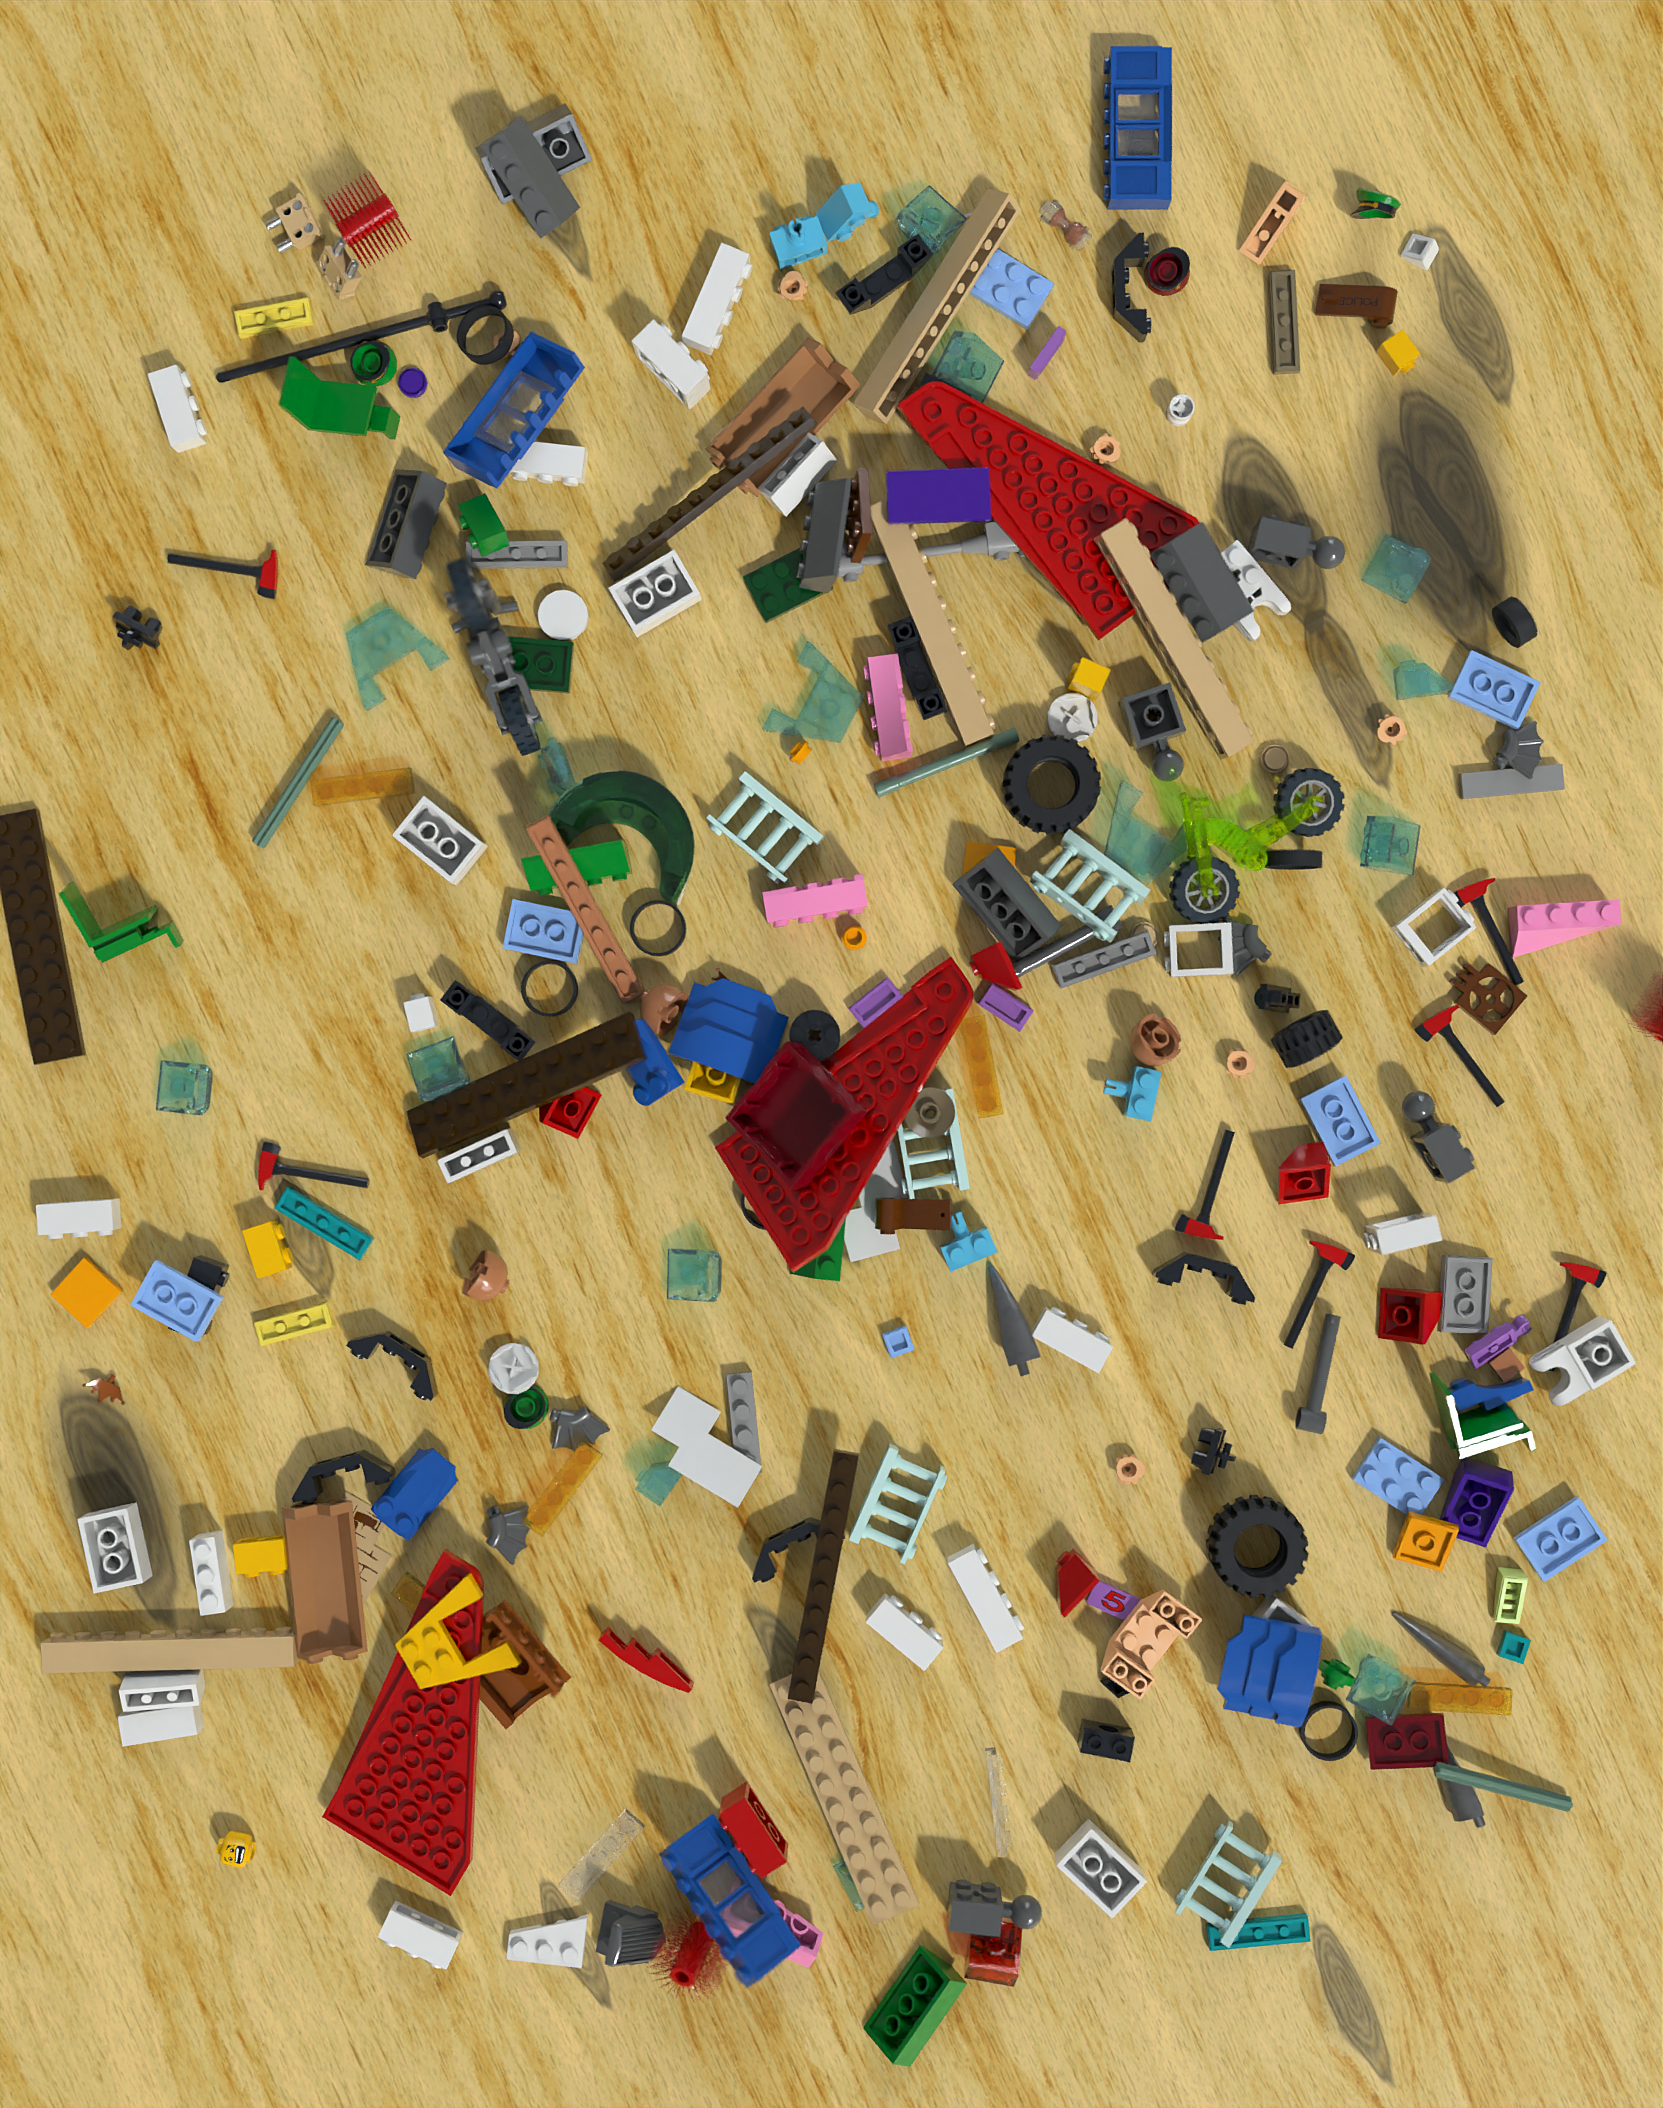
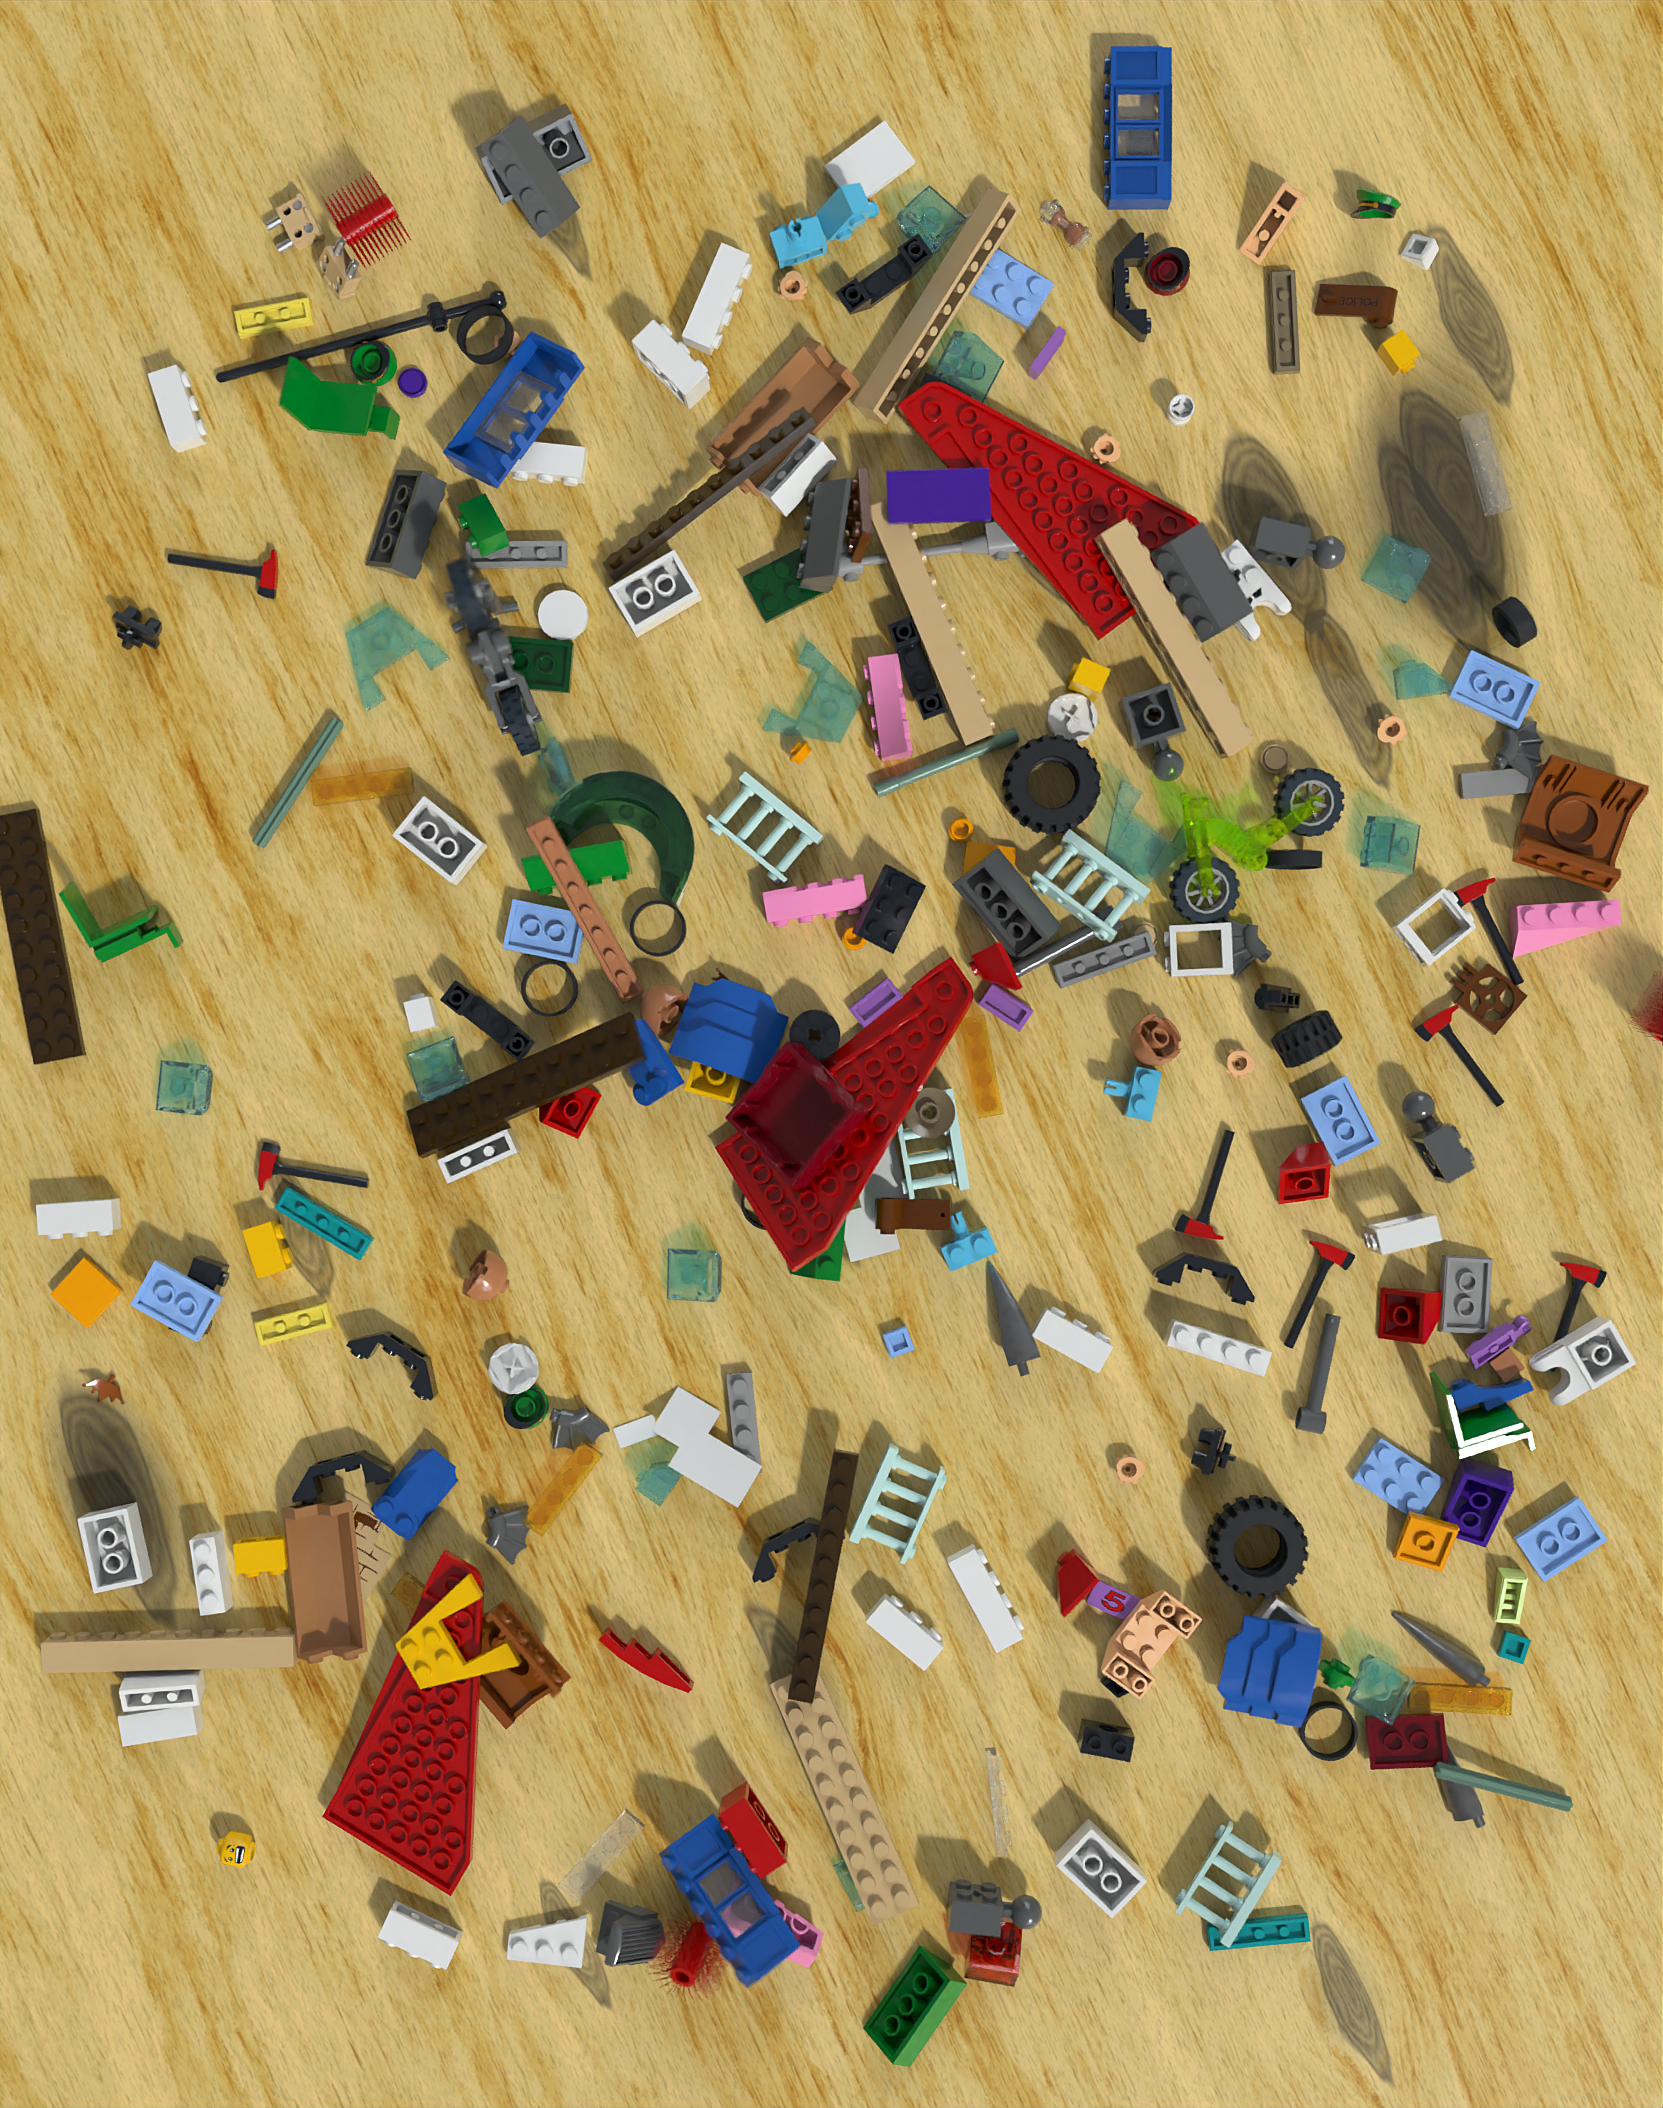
(635, 1431): none -> white sticker
(871, 161): none -> white tile
(889, 909): none -> black plate
(960, 830): none -> light orange plate
(1217, 1347): none -> white brick
(1485, 463): none -> clear plate
(1576, 822): none -> dark orange panel

